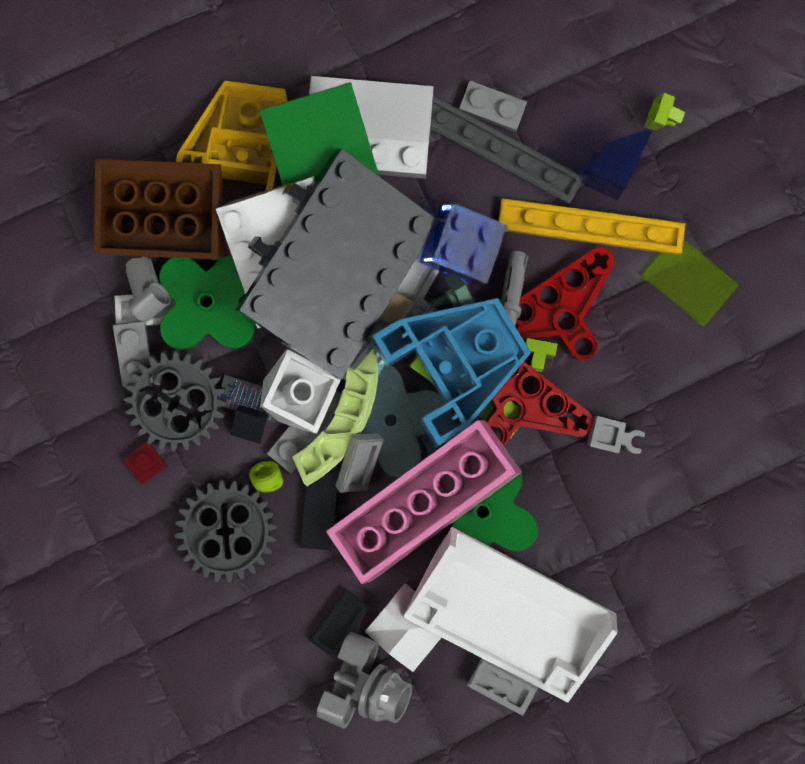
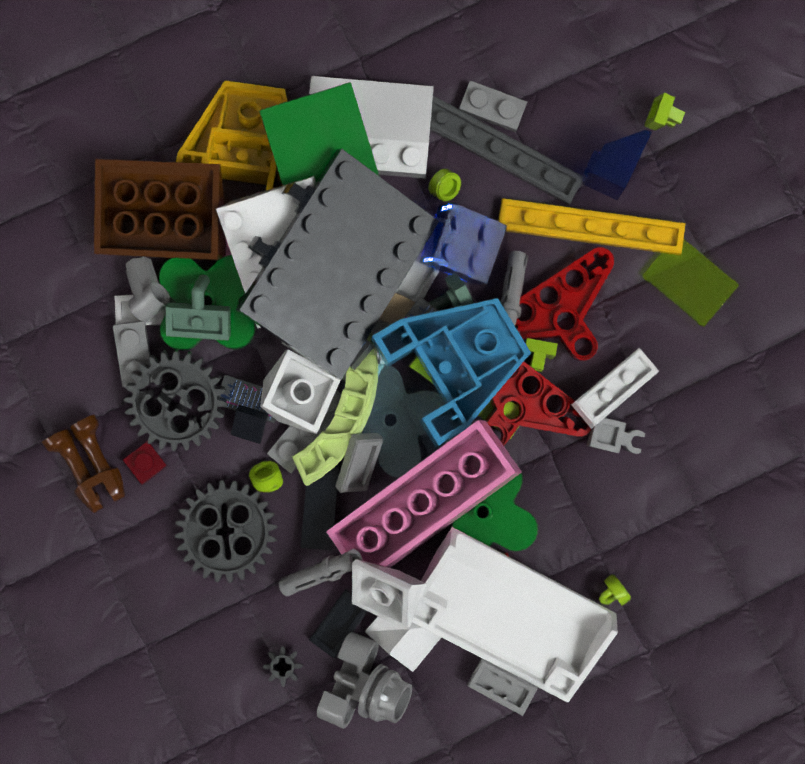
(64, 444): none -> reddish brown piece
(198, 319): none -> sand green plate
(276, 672): none -> dark grey gear
(329, 569): none -> light grey pin
(386, 592): none -> white slope
(445, 185): none -> lime tile
(614, 592): none -> lime tile
(615, 388): none -> white tile

